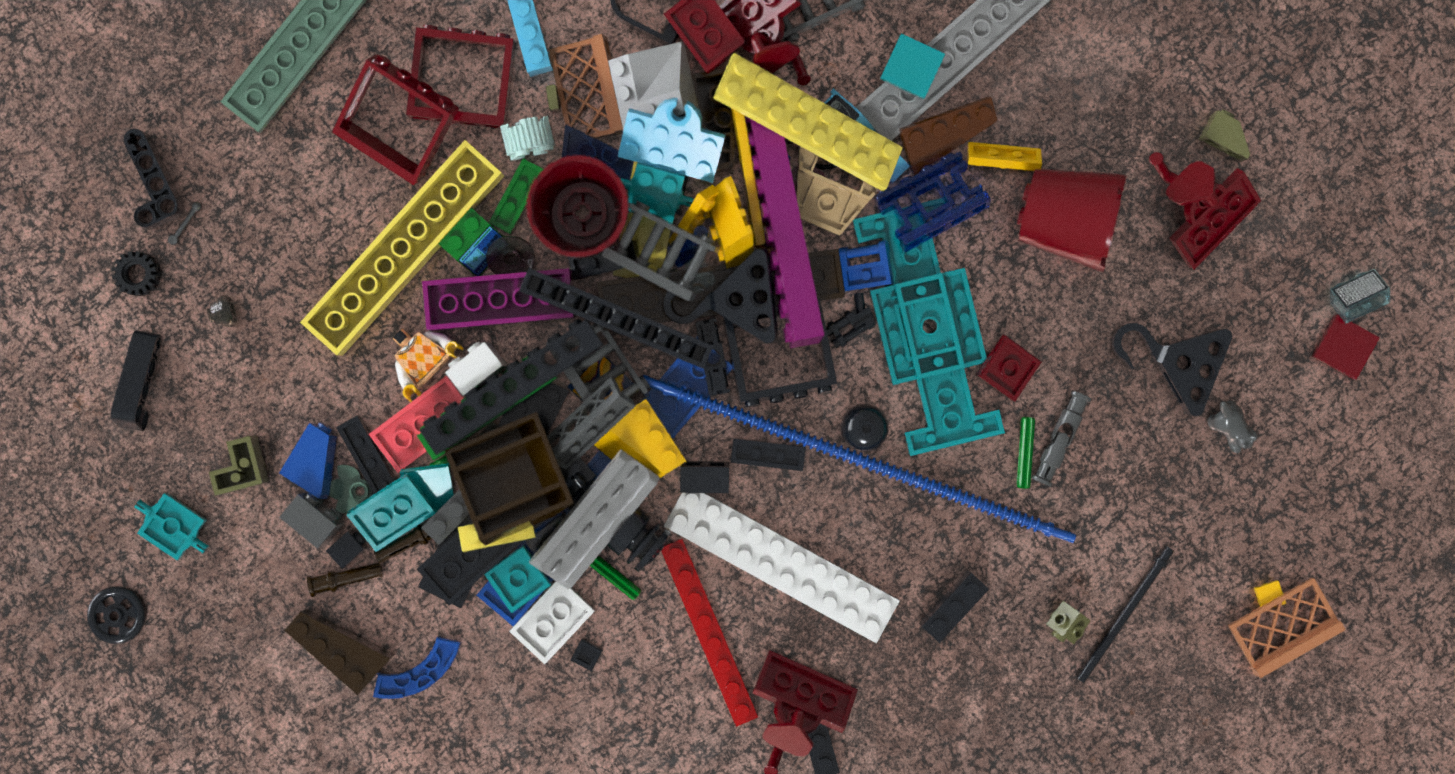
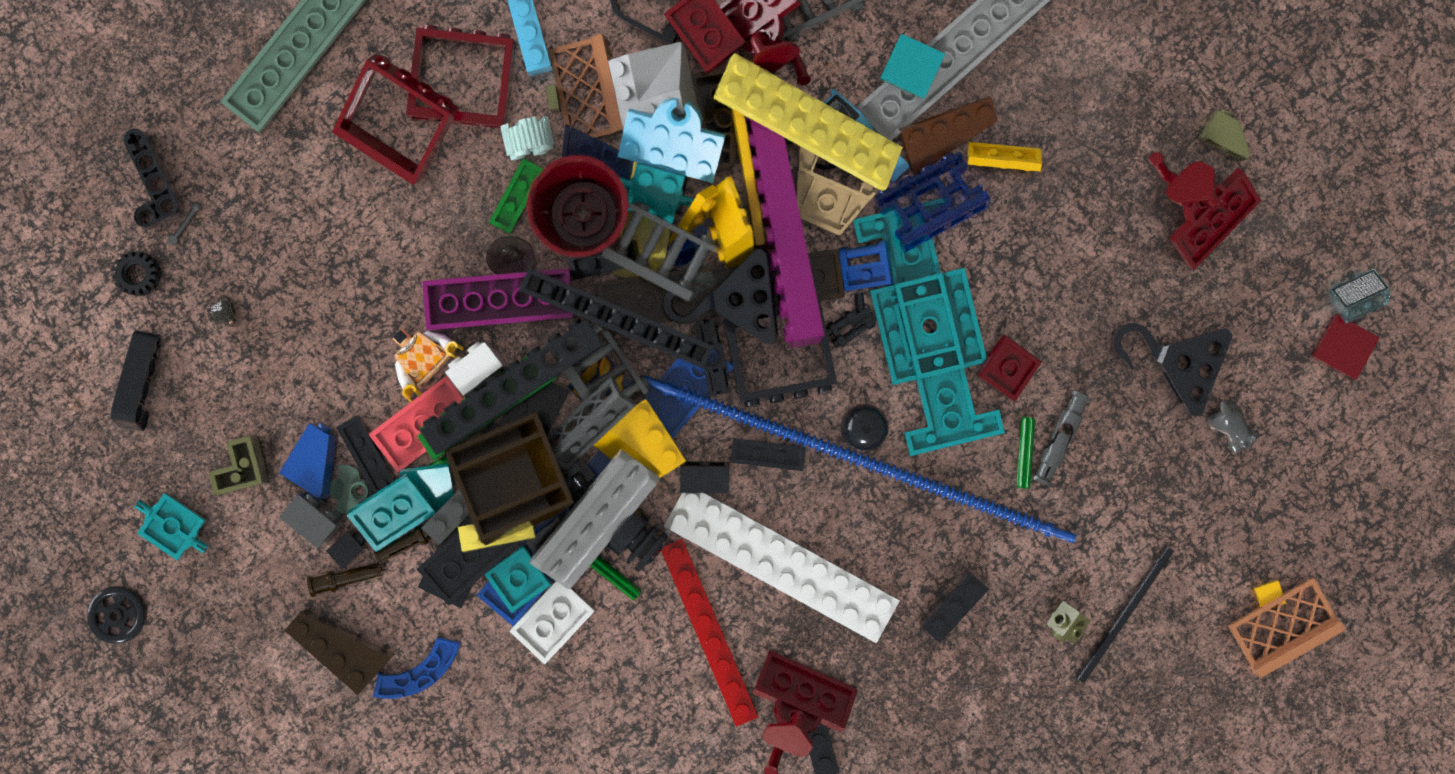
(401, 249): light yellow brick -> none
(470, 240): green slope -> none
(586, 654): black tile -> none
(1072, 214): dark red cone -> none

